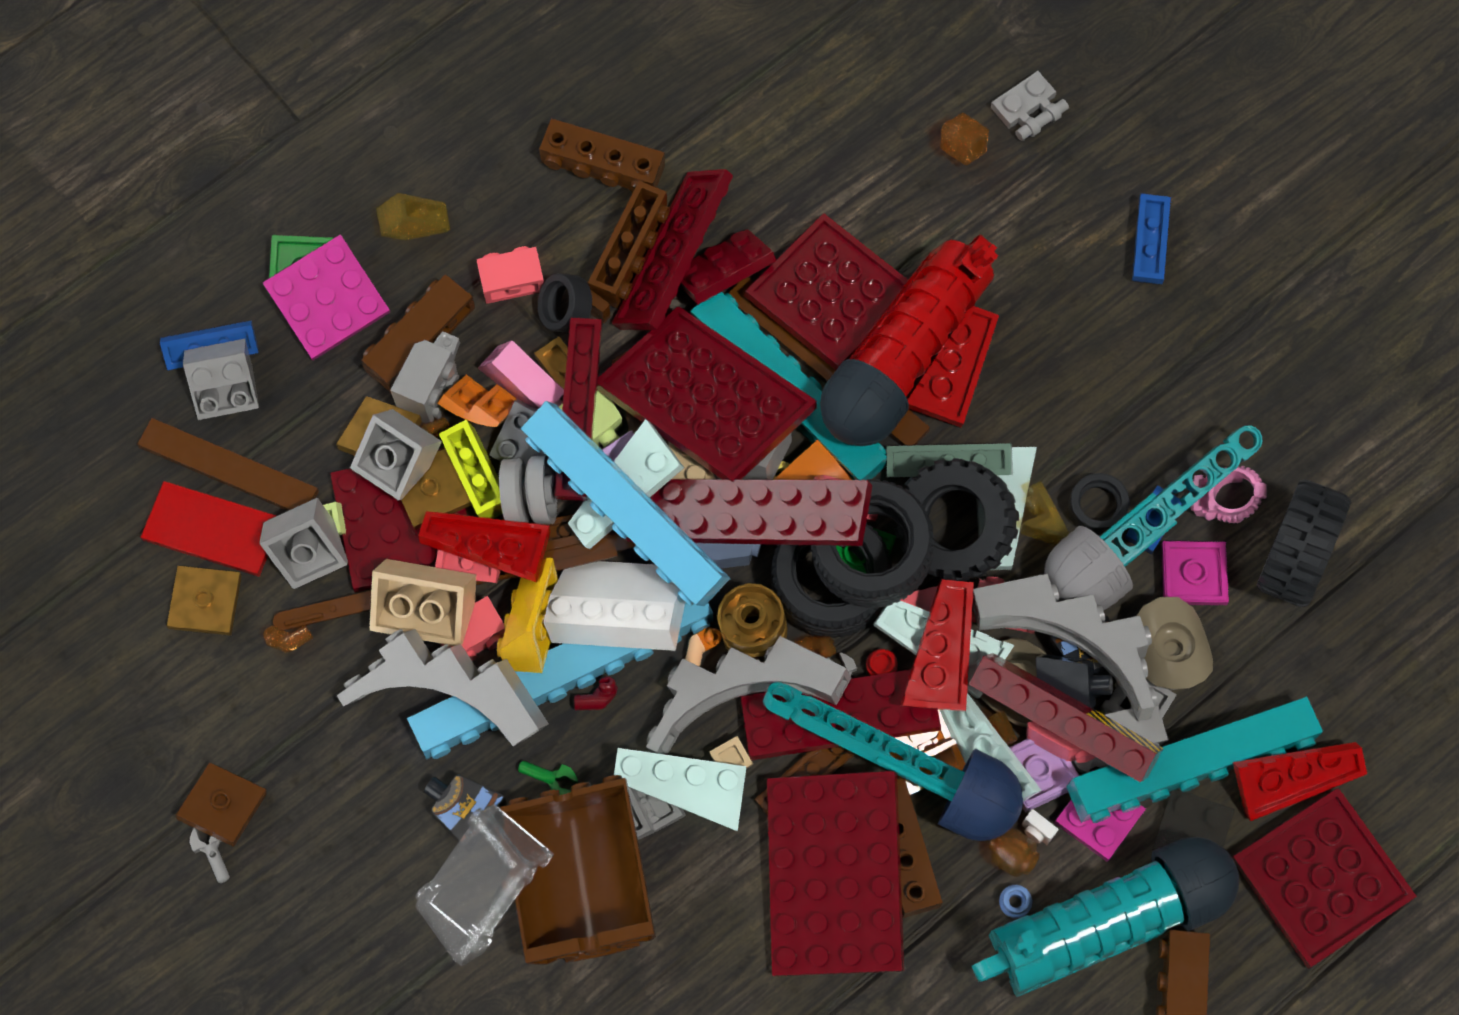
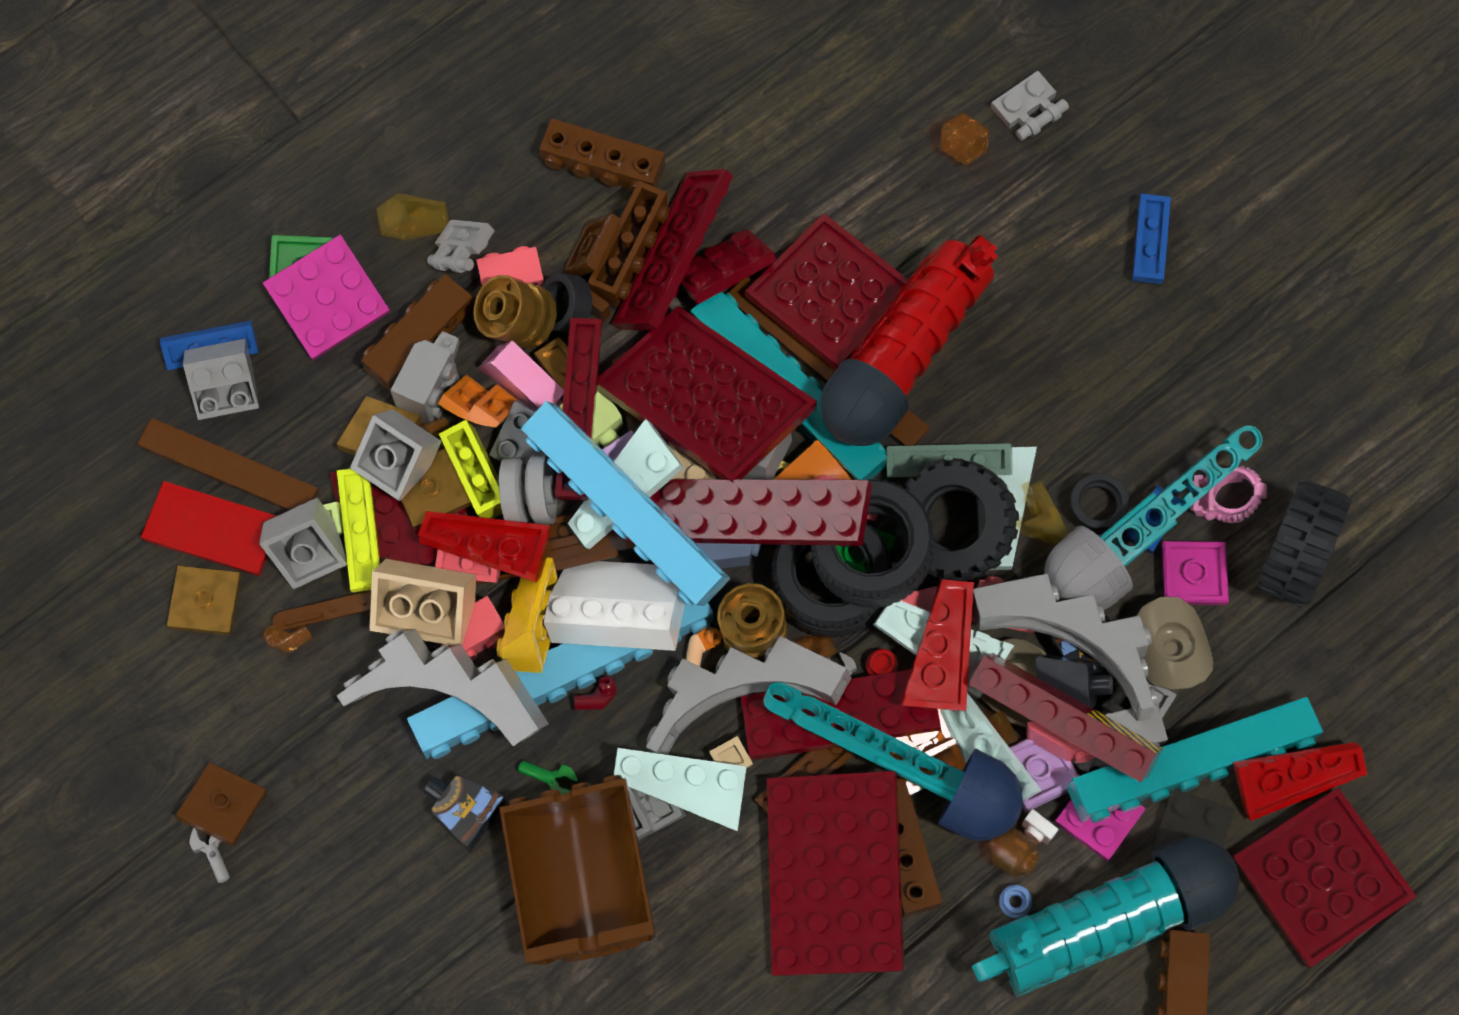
(358, 528): none -> neon yellow tile
(458, 243): none -> light grey plate
(480, 882): clear windscreen -> none
(515, 311): none -> pearl gold wheel
(591, 245): none -> reddish brown plate
(954, 373): red wing -> none

